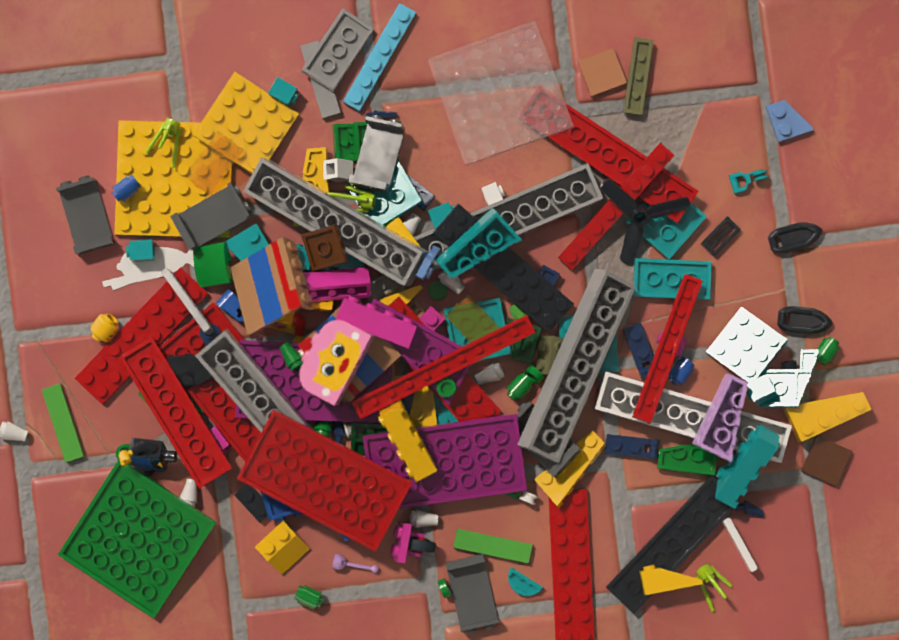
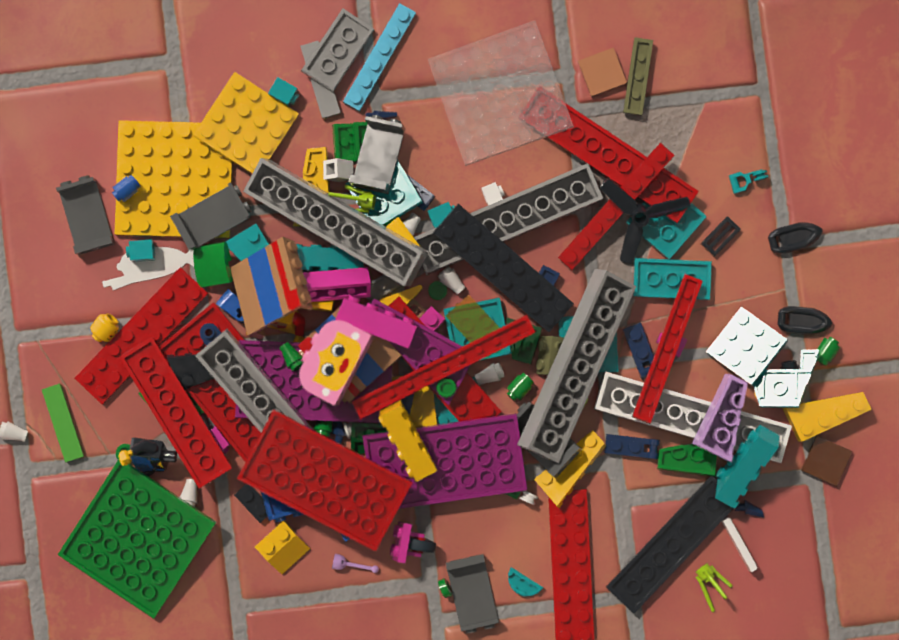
(169, 129): lime plant -> none
(188, 302): light grey tile -> none
(214, 162): clear yellow piece -> none
(309, 597): green brick -> none
(324, 247): reddish brown tile -> none
(422, 519): white cone -> none
(426, 267): medium blue wing -> none
(478, 244): teal wedge -> none
(492, 545): bright green tile -> none
(517, 312): bright green plate -> none
(534, 374): green tile -> none
(660, 580): yellow slope -> none
(681, 371): blue brick -> none
(761, 390): brick -> none
(786, 121): medium blue wing -> none

